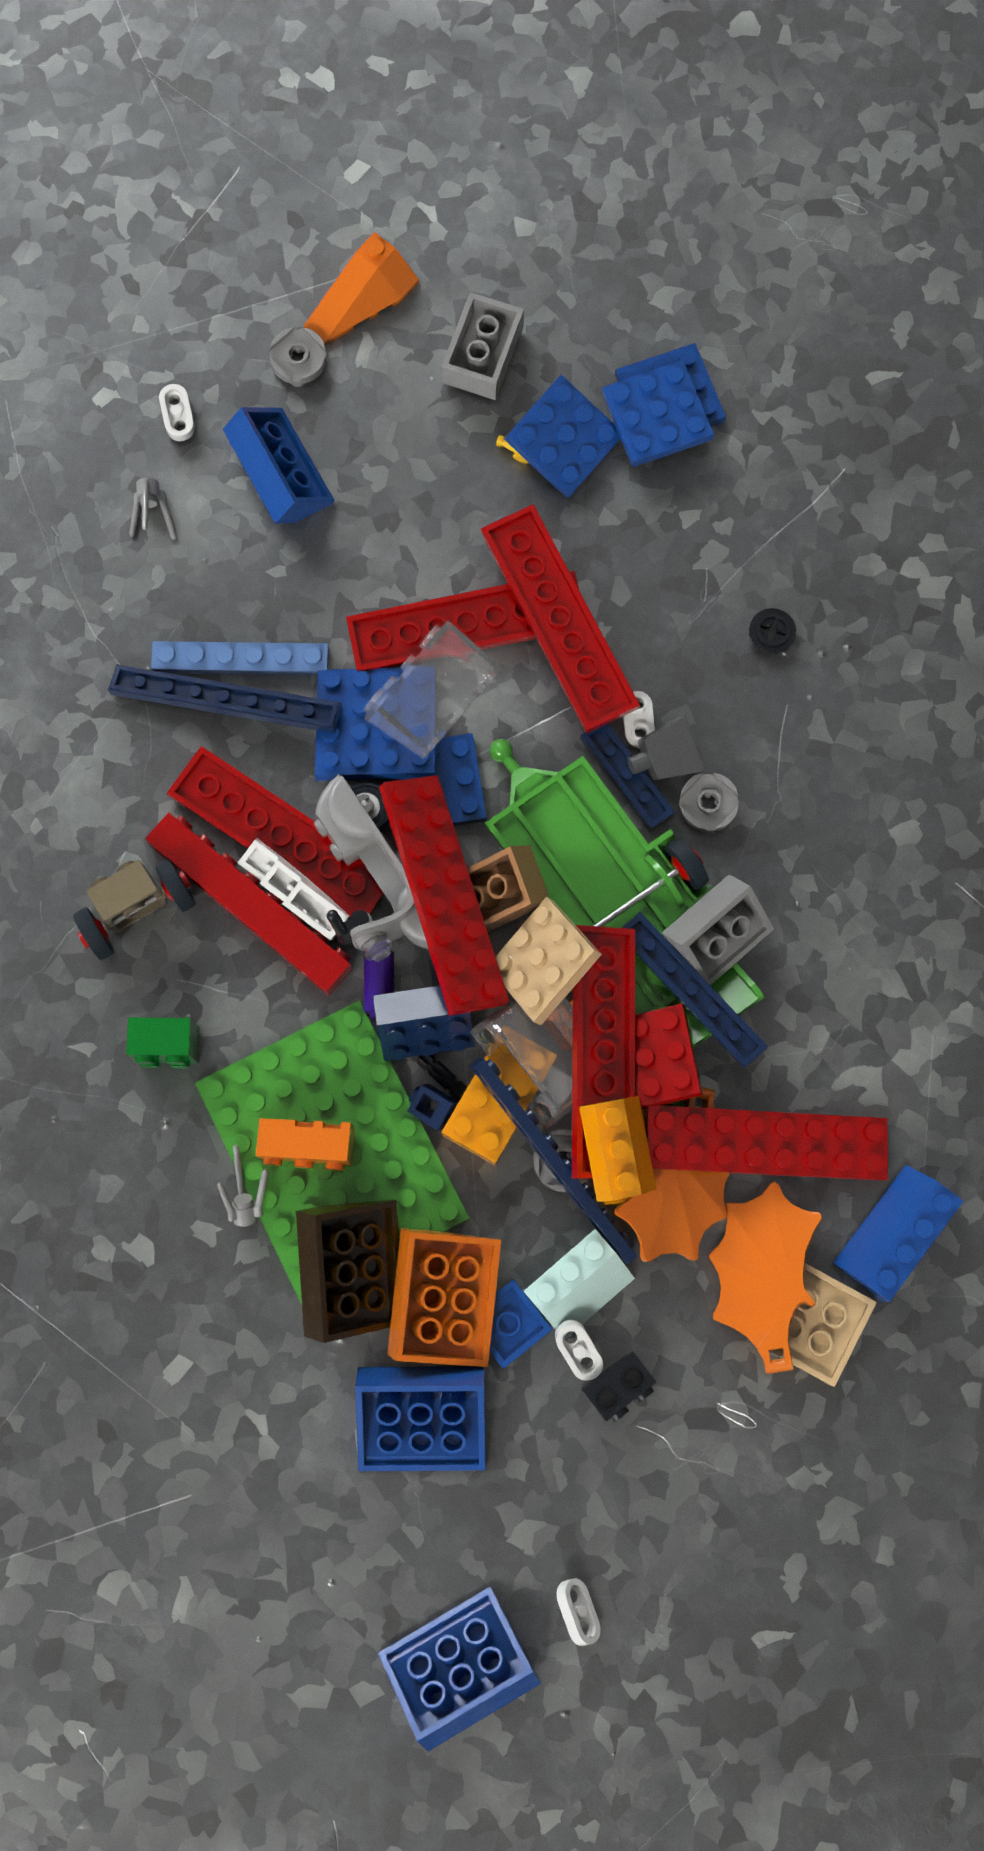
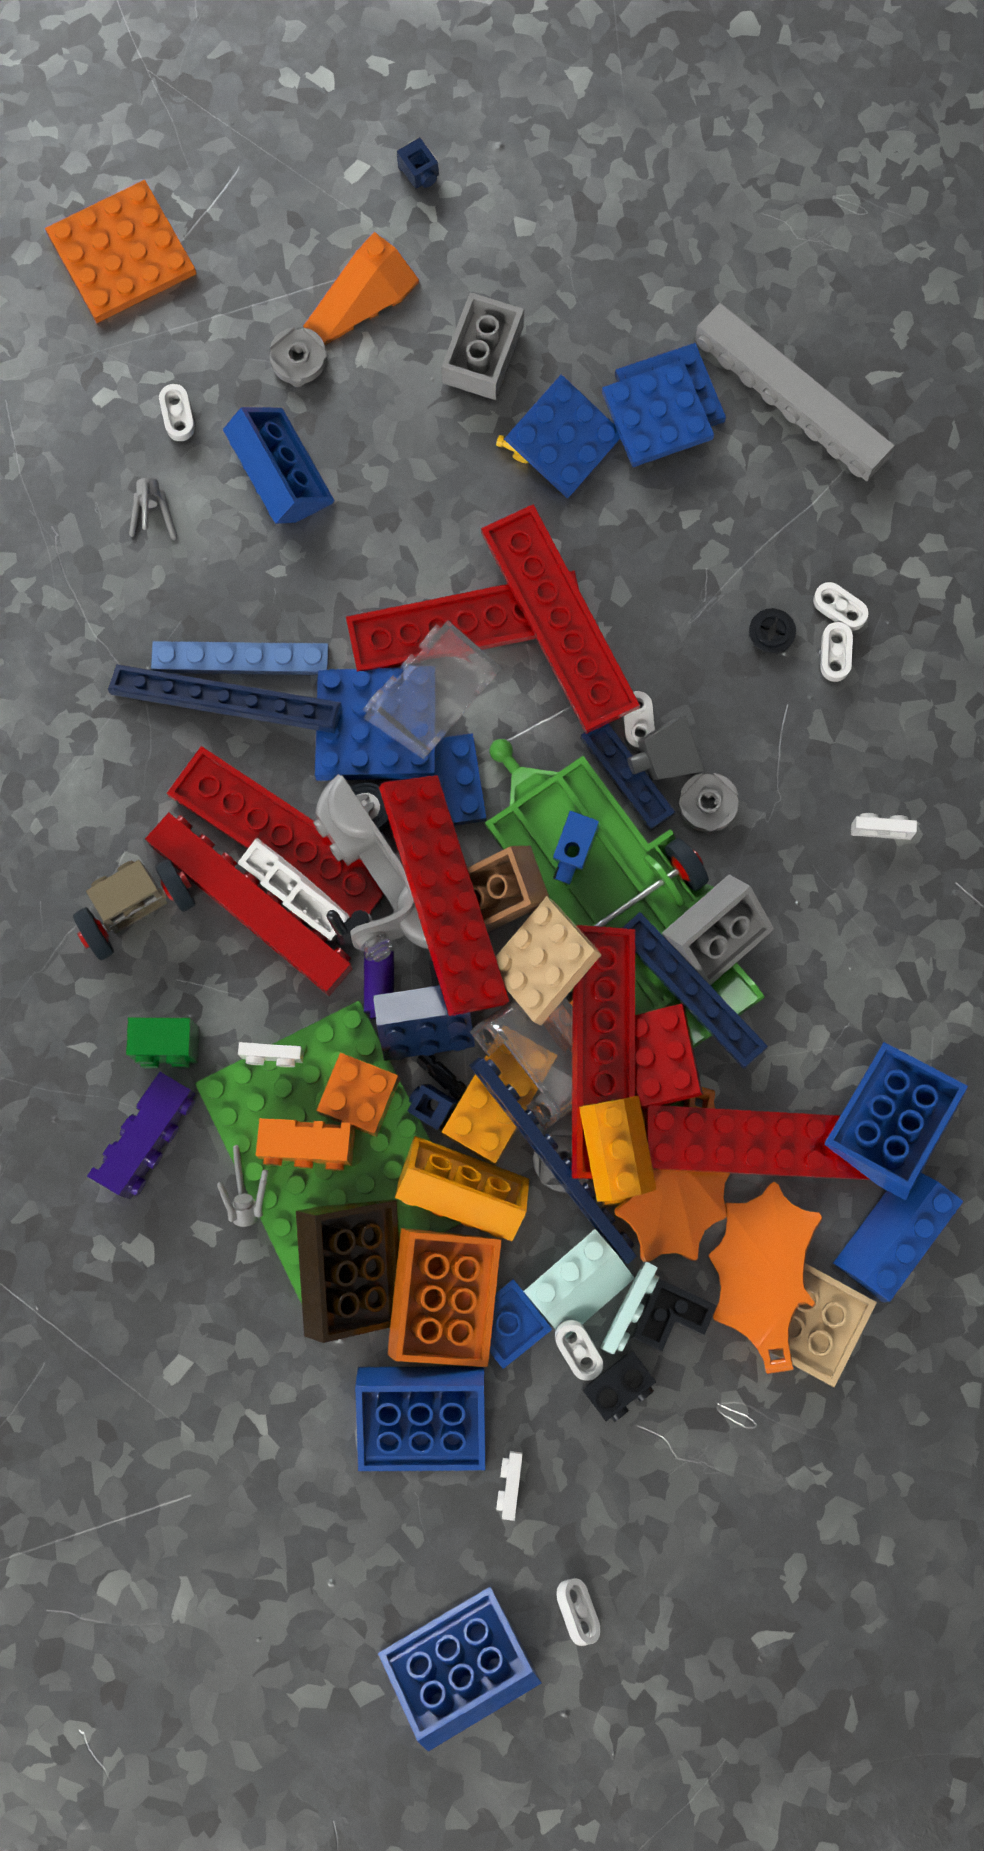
(120, 251): none -> orange plate
(144, 1137): none -> dark purple wedge
(283, 1055): none -> white plate
(358, 1094): none -> orange brick
(418, 164): none -> dark blue brick
(463, 1189): none -> light orange slope
(508, 1499): none -> white plate
(577, 832): none -> blue torso
(630, 1309): none -> light aqua plate
(669, 1306): none -> black brick
(793, 392): none -> light grey brick
(836, 652): none -> white plate
(843, 604): none -> white plate
(871, 826): none -> white plate
(896, 1119): none -> blue slope

